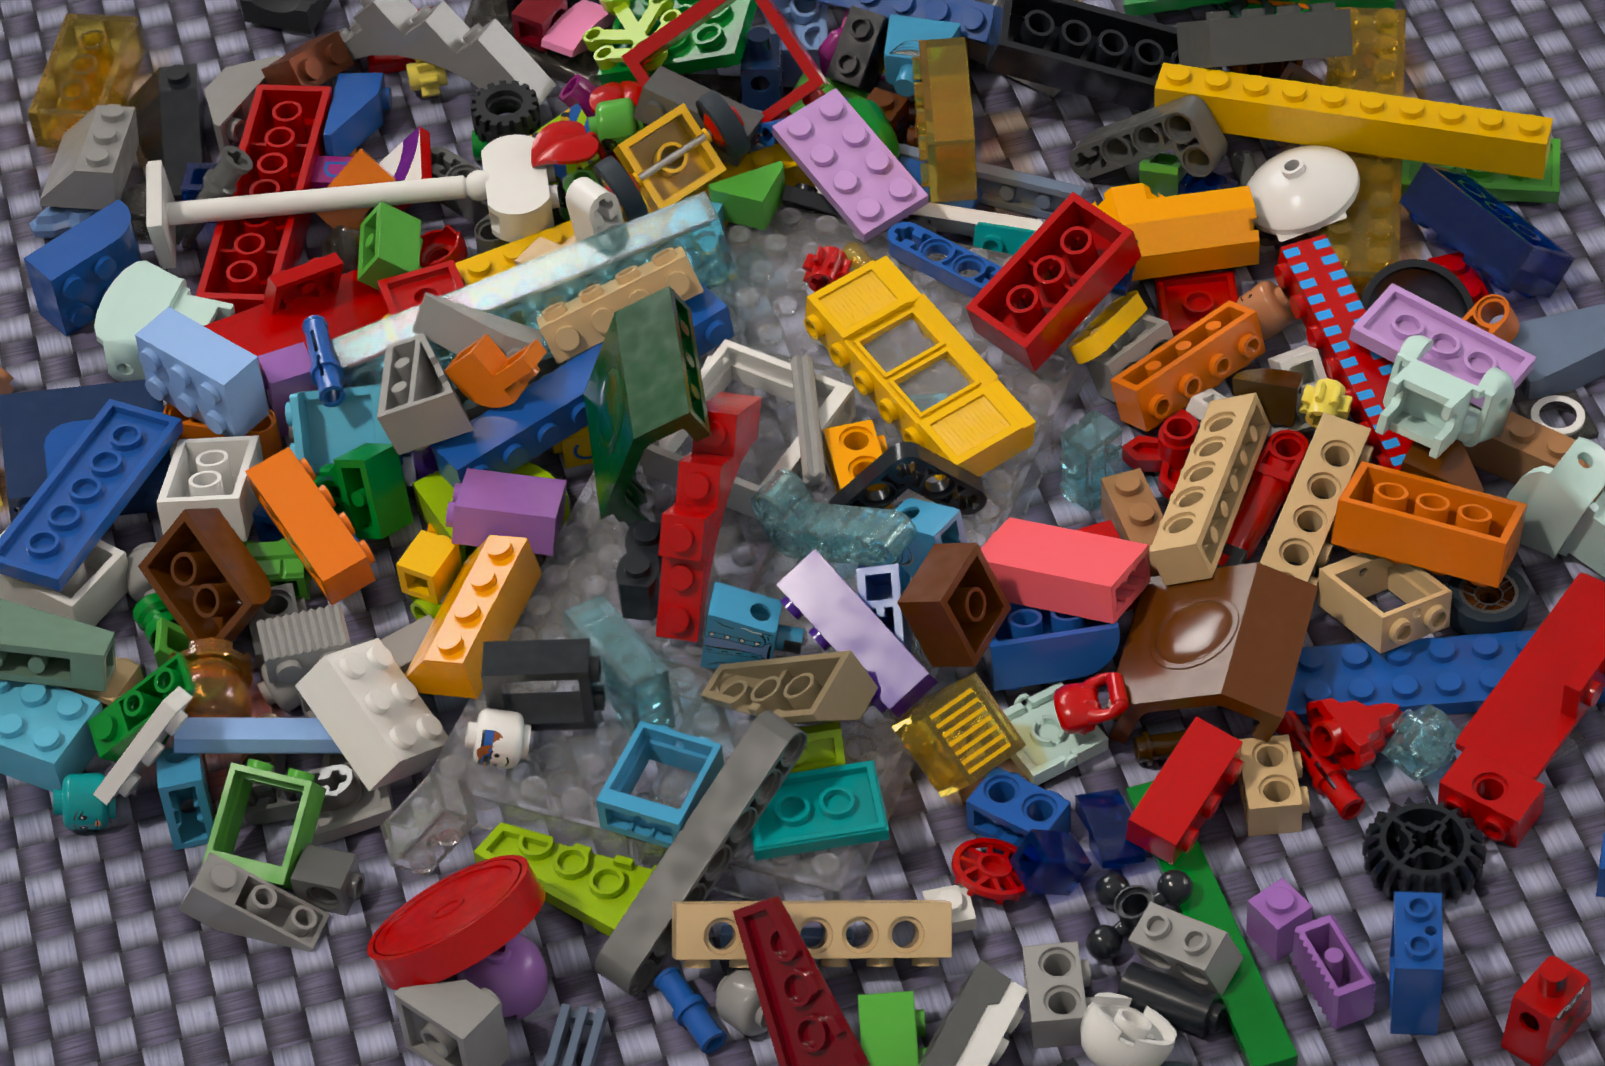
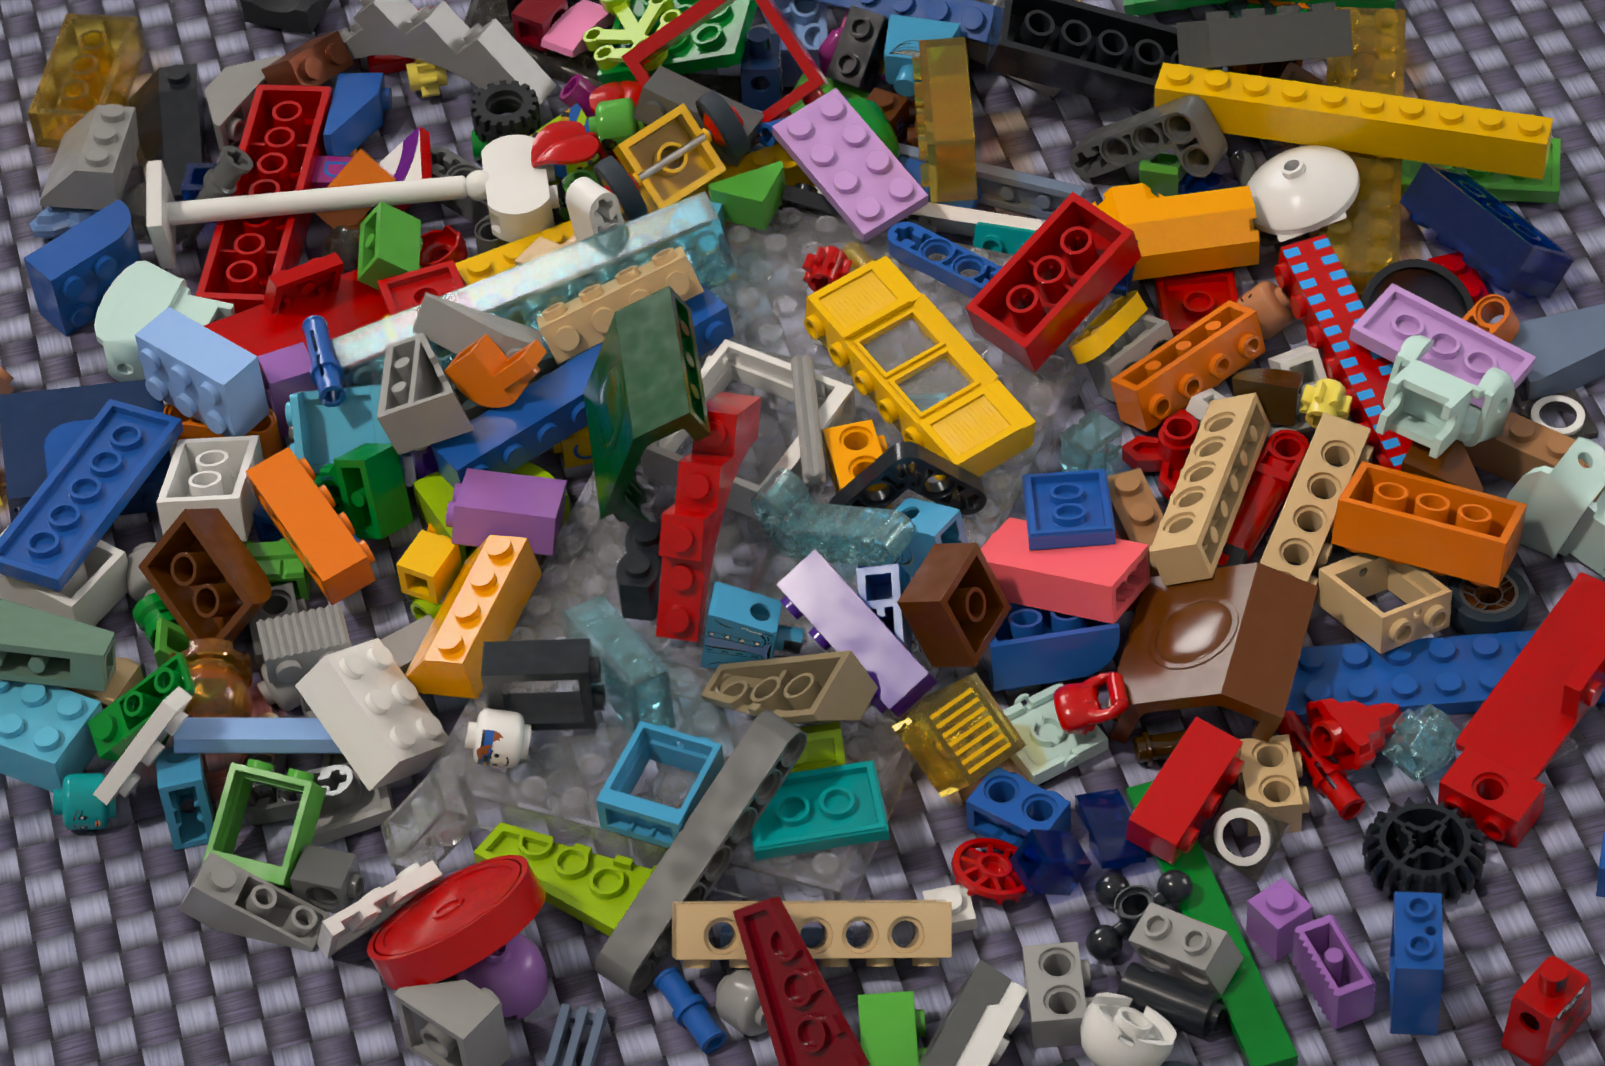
(375, 907): none -> white wing
(1068, 509): none -> blue tile
(1270, 827): none -> piece

